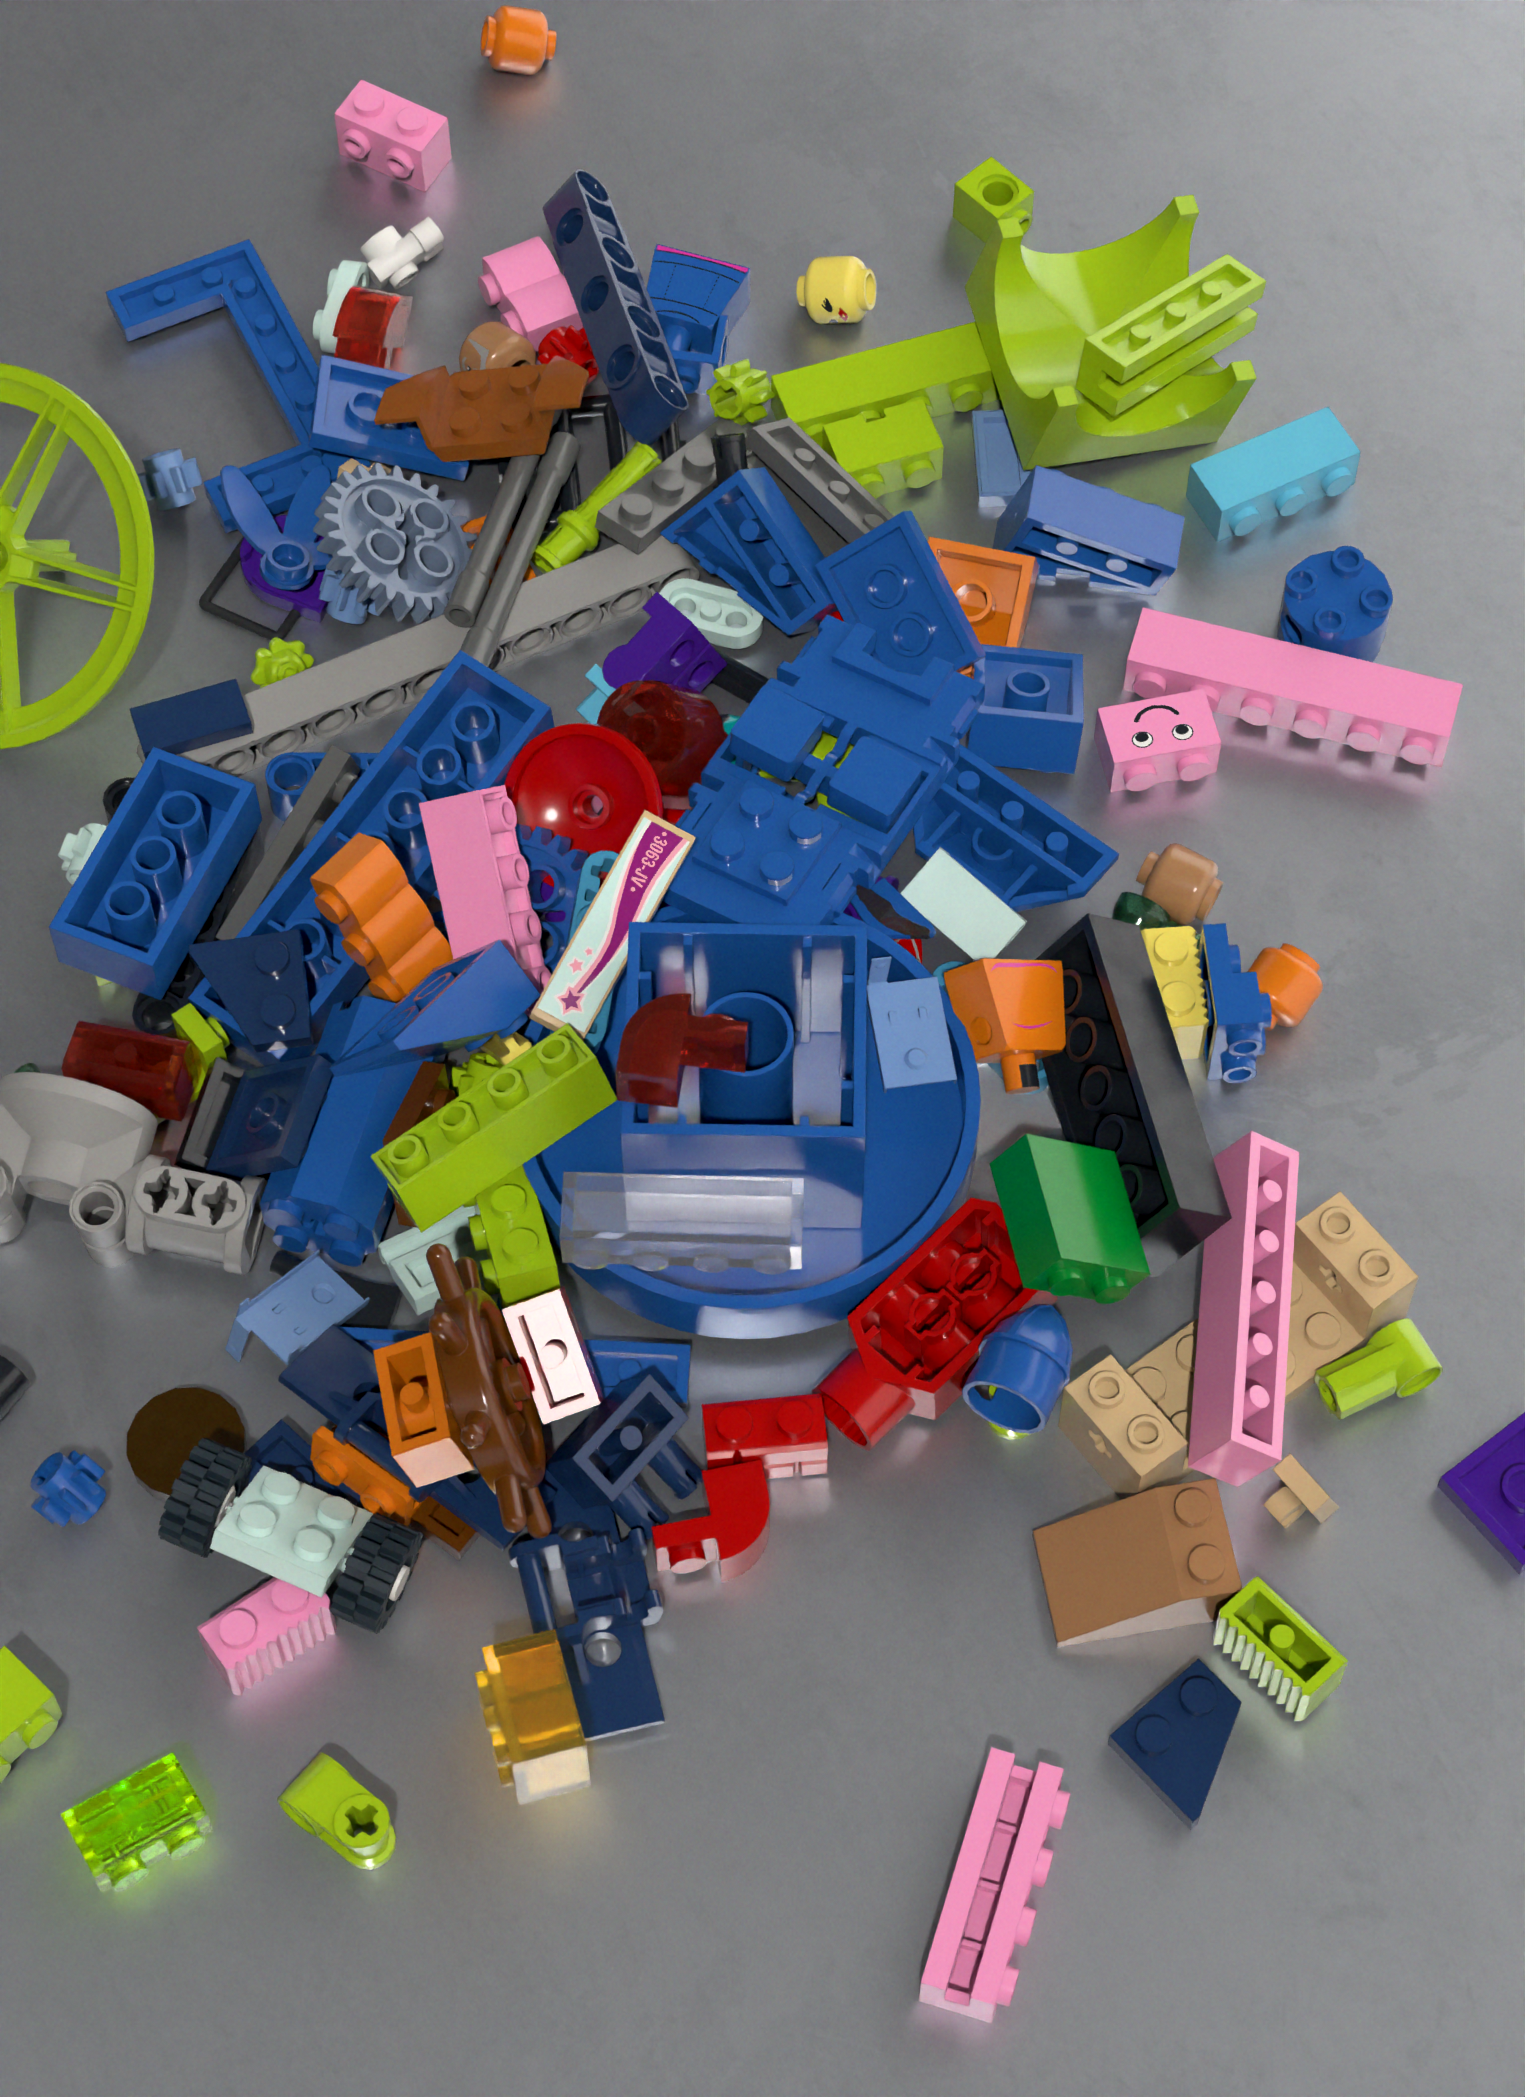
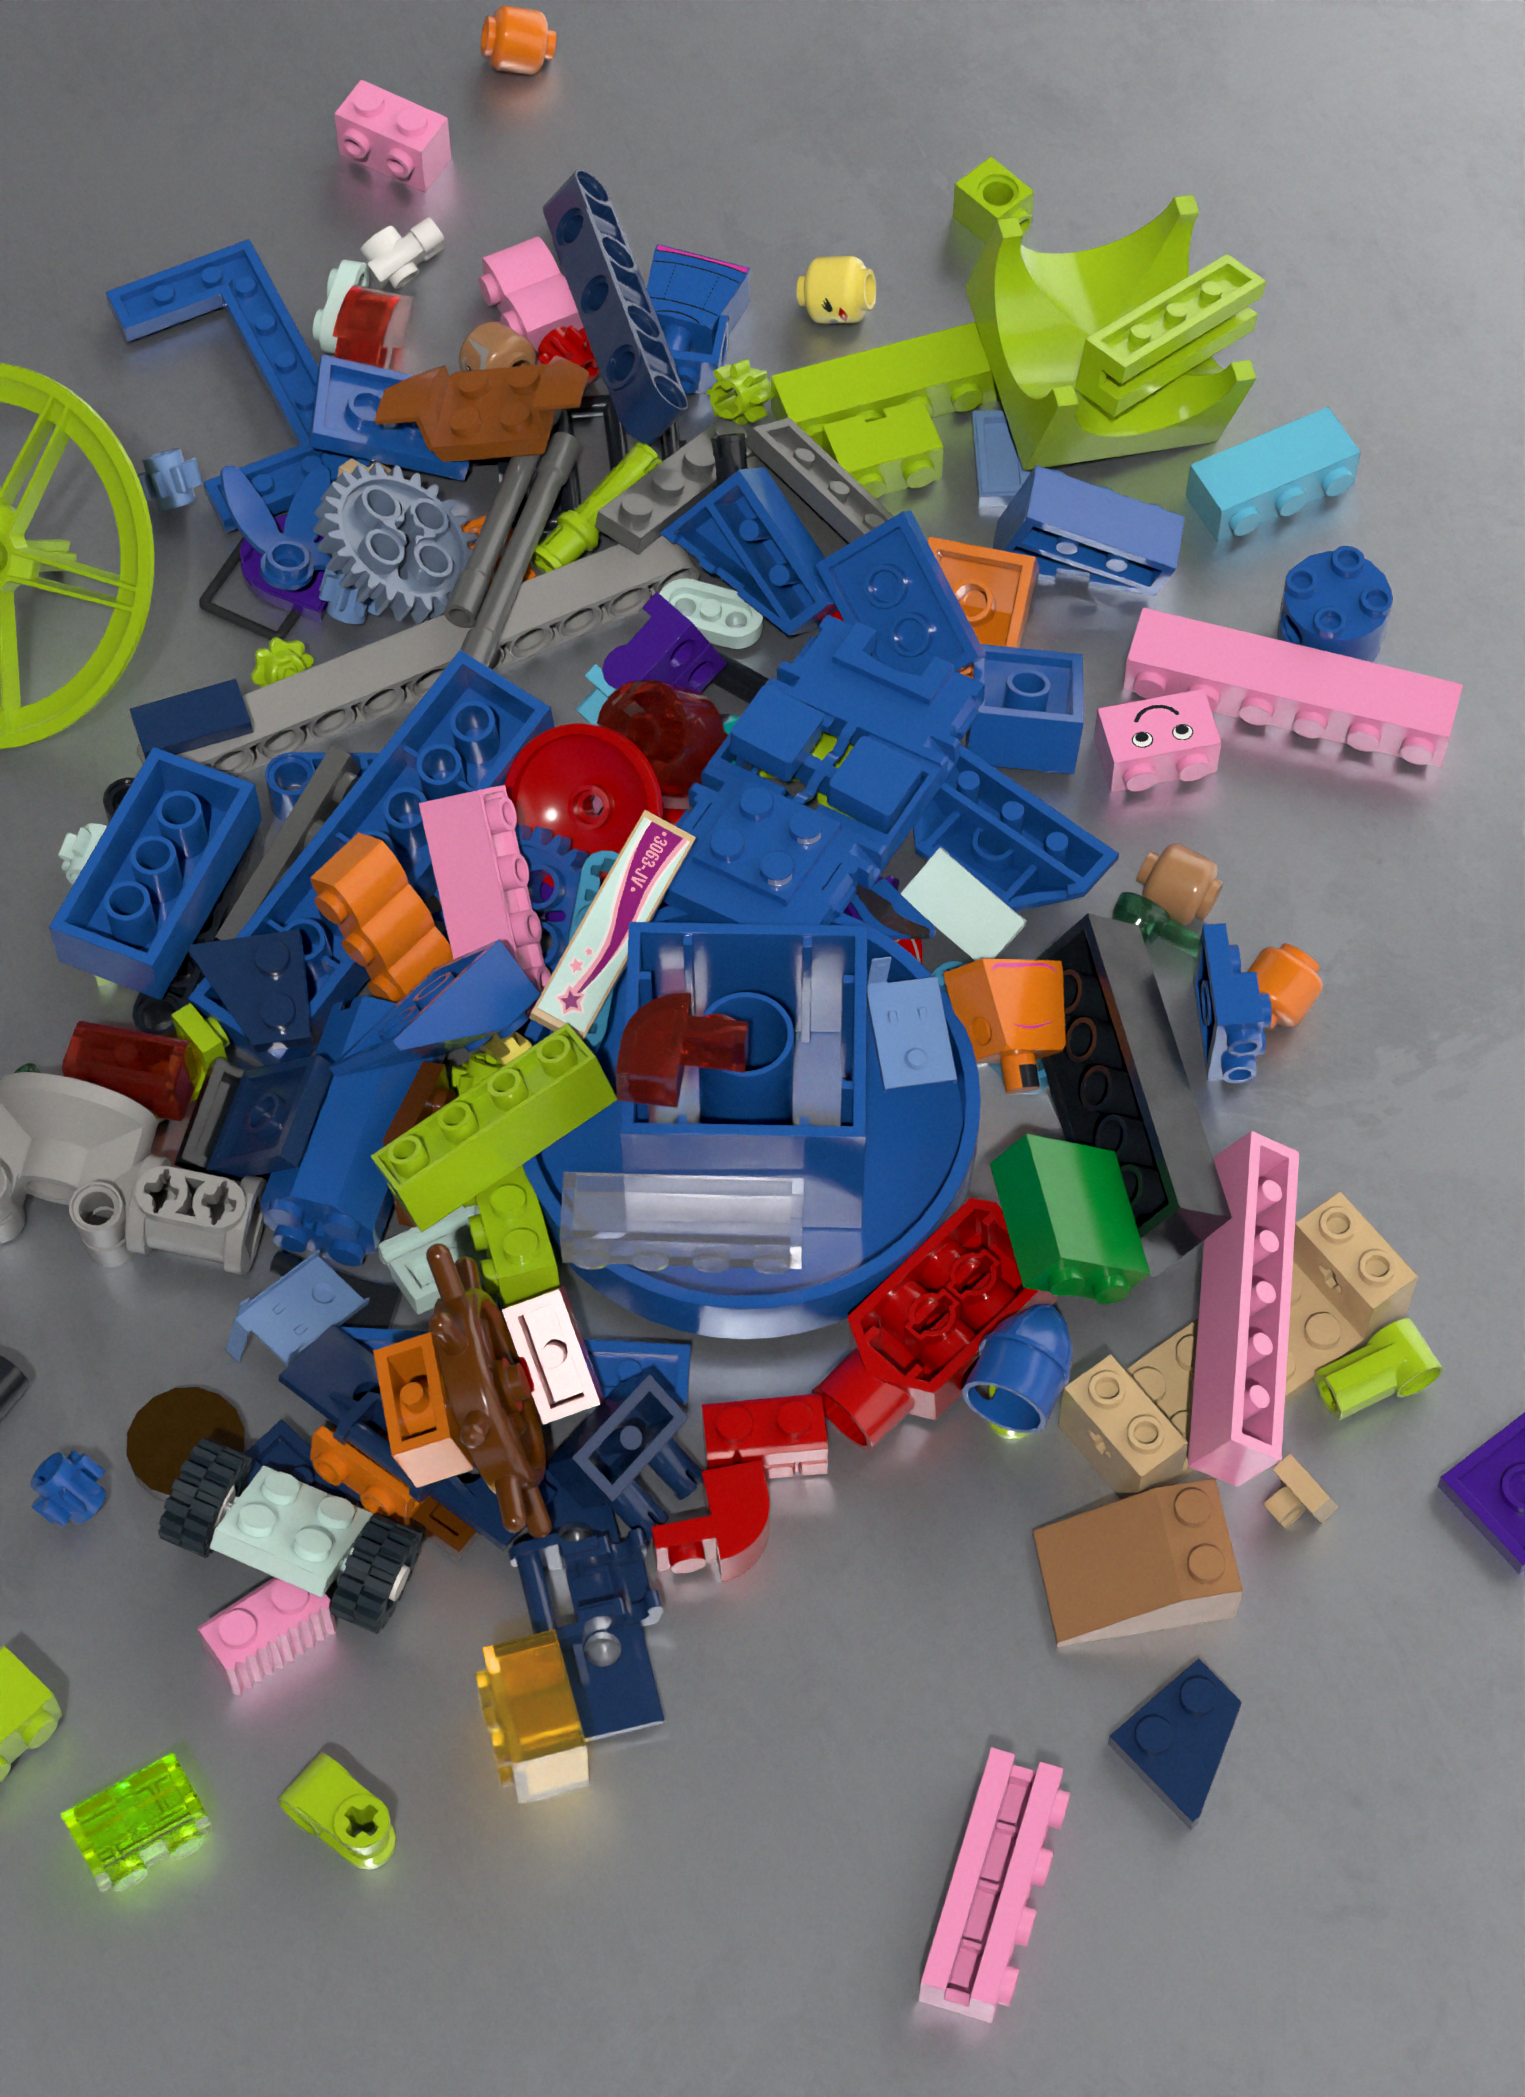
(1180, 985): light yellow brick -> none
(1279, 1649): lime brick -> none

